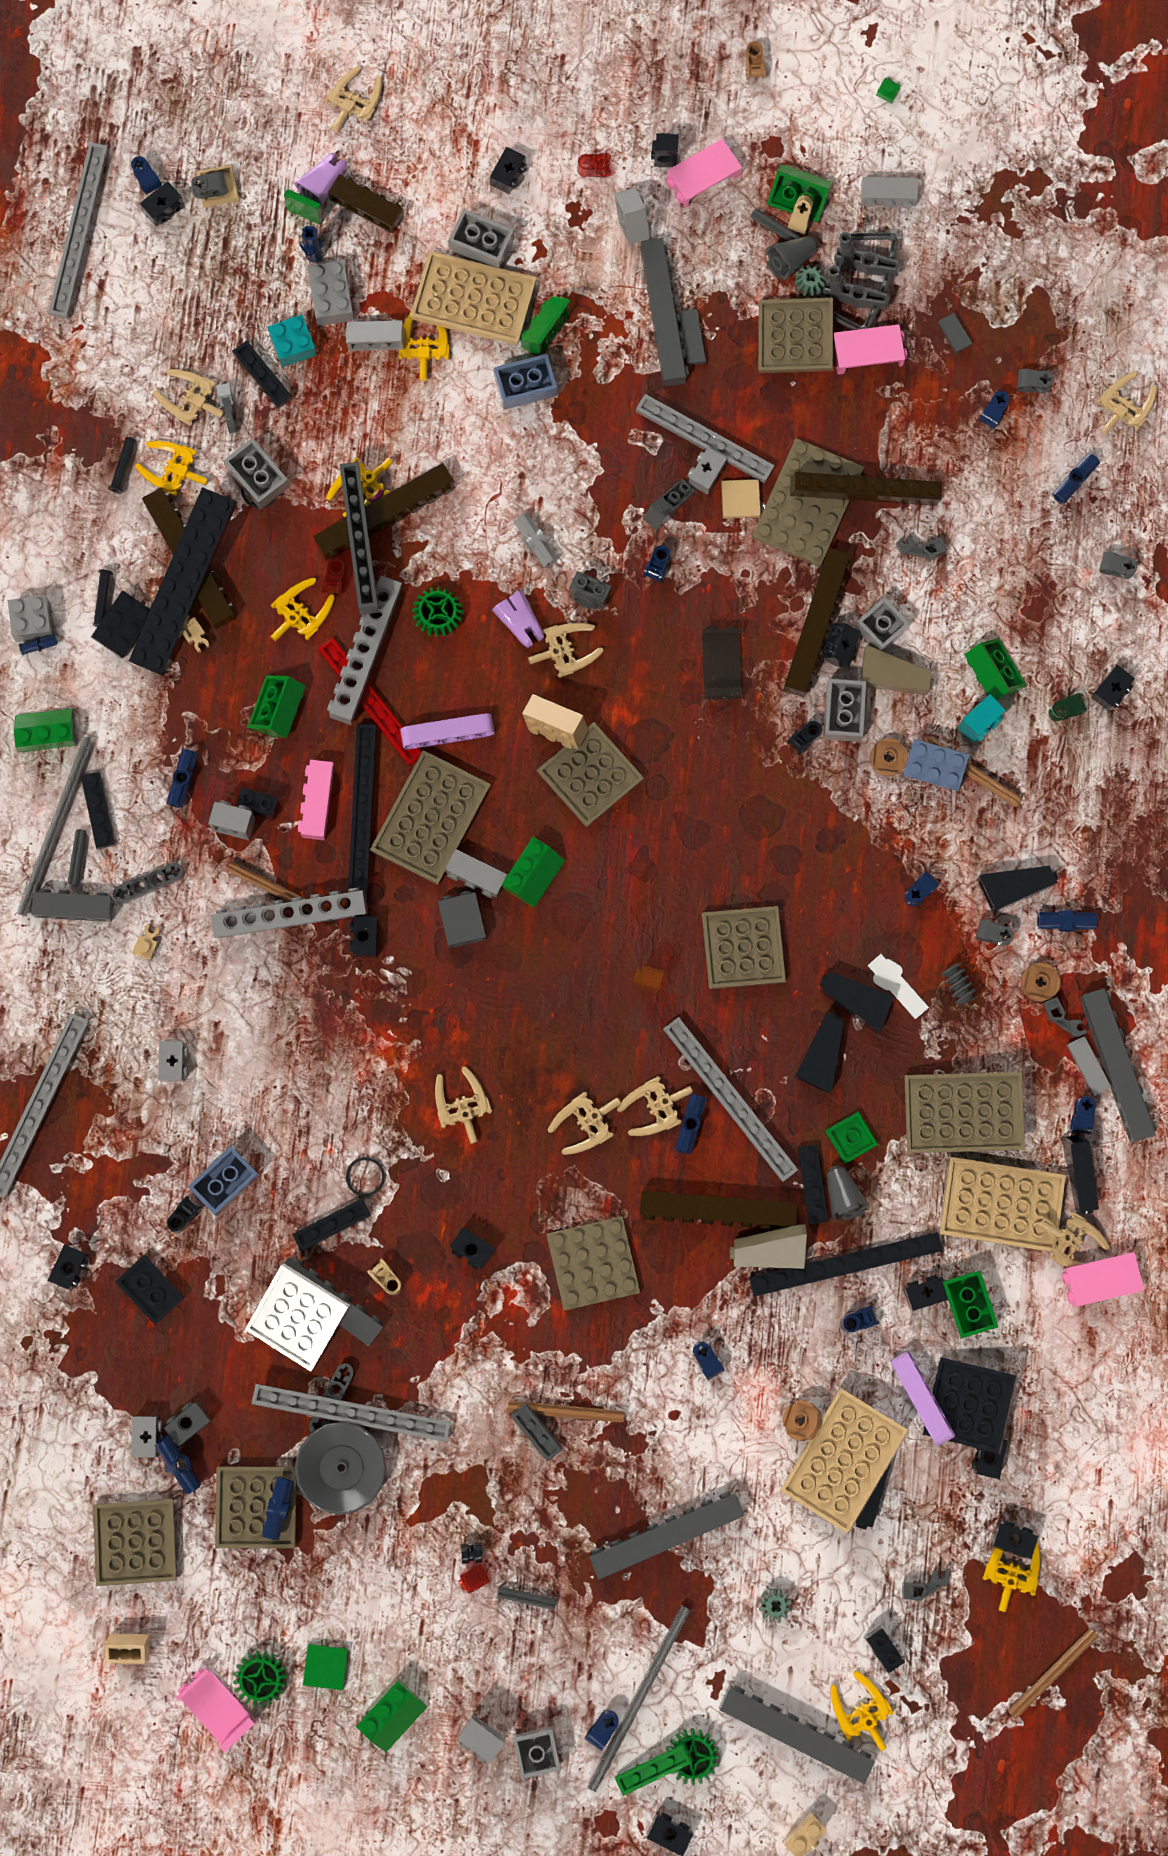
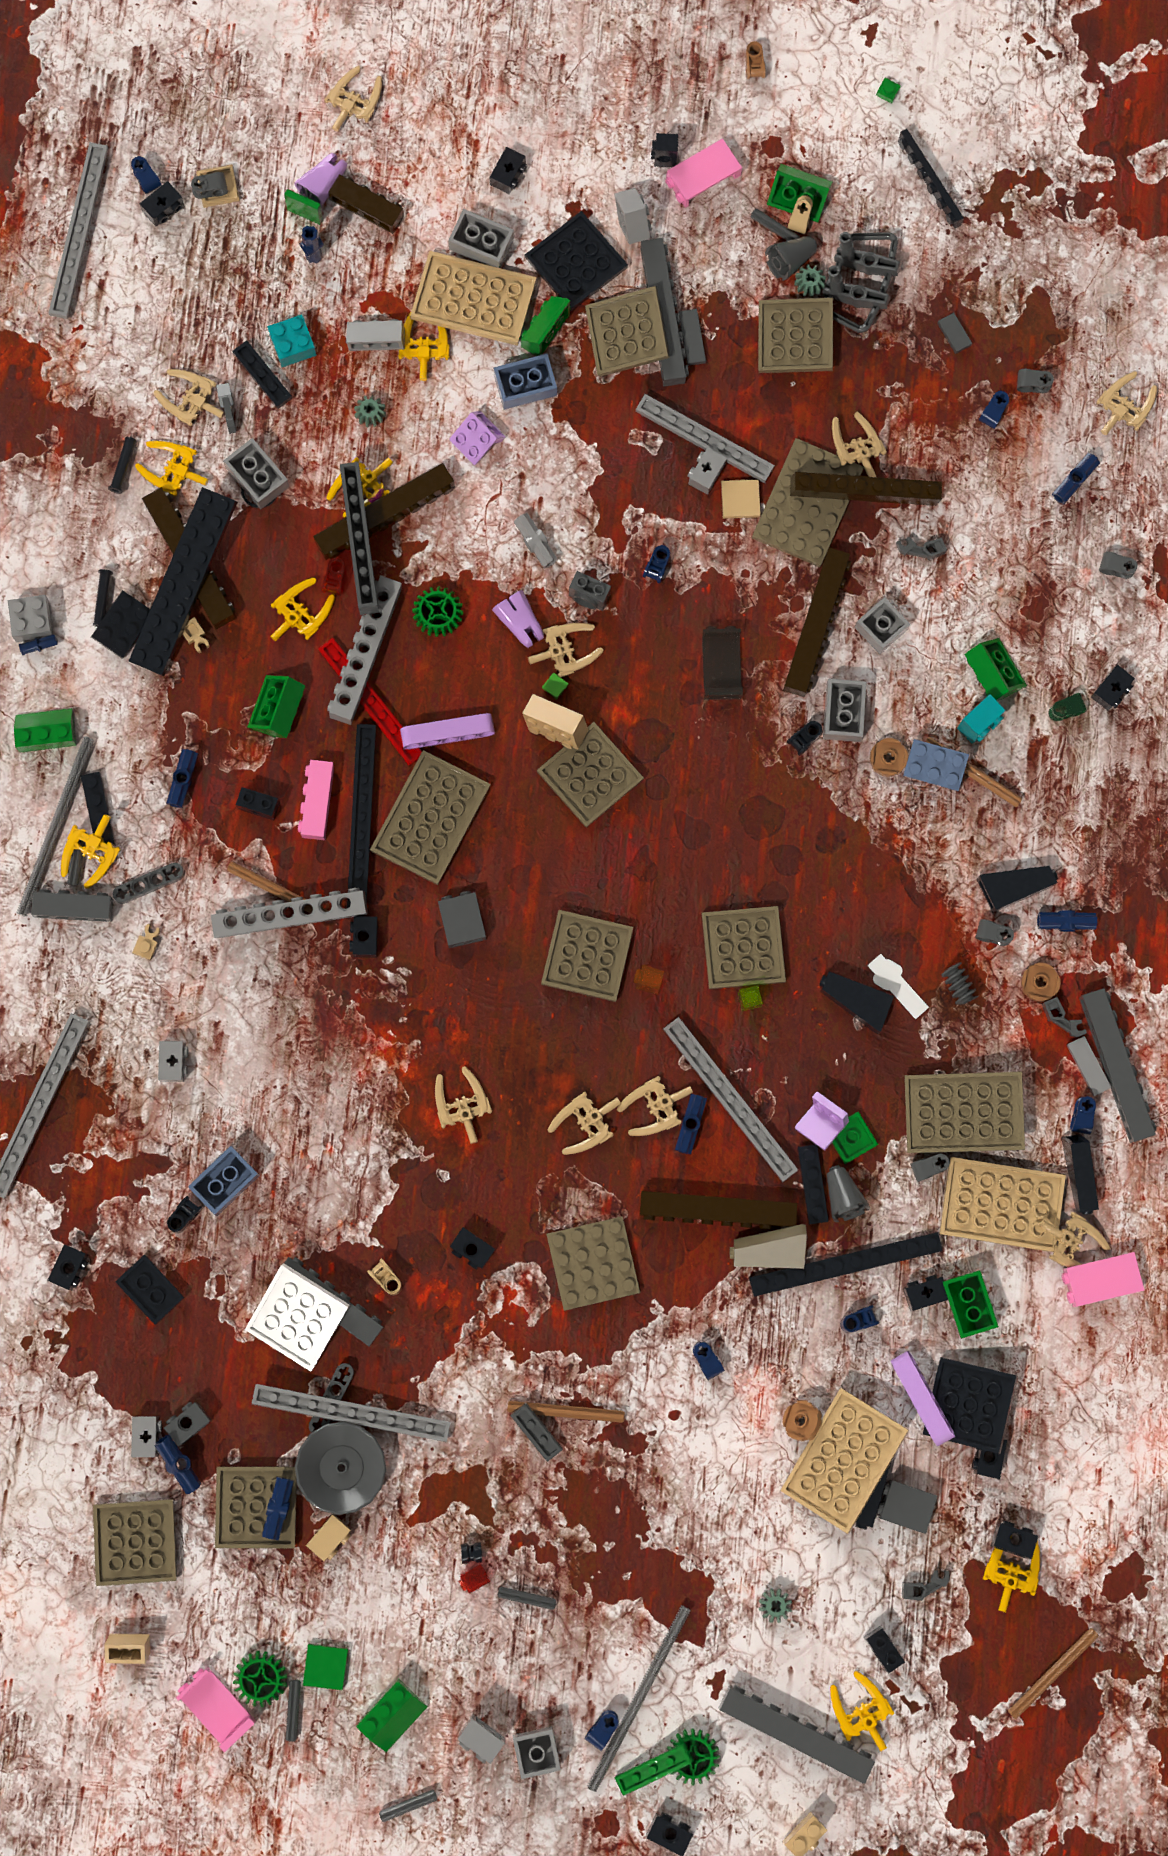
(93, 843): none -> yellow bar
(232, 820): light grey brick -> none
(293, 1710): none -> dark grey axle
(329, 1537): none -> tan brick
(330, 293): light grey brick -> none
(331, 1225): black plate -> none
(361, 1159): black piece -> none
(373, 416): none -> sand green gear
(408, 1805): none -> dark grey axle
(475, 874): light grey brick -> none
(476, 436): none -> lavender bracket
(533, 872): green slope -> none
(555, 686): none -> bright green tile
(576, 260): none -> black plate
(587, 955): none -> dark tan plate
(595, 164): clear red piece -> none
(627, 331): none -> dark tan plate
(667, 1535): dark grey brick -> none
(668, 504): dark grey slope -> none
(750, 998): none -> clear neon green brick
(821, 1057): black slope -> none
(822, 1121): none -> lavender bracket
(840, 644): black brick -> none
(860, 452): none -> tan bar
(868, 347): bright pink panel -> none
(889, 192): light grey brick -> none
(894, 674): dark tan slope -> none
(907, 1506): none -> dark grey brick
(923, 887): dark blue piece -> none
(926, 1167): none -> dark grey piece
(927, 174): none -> black plate

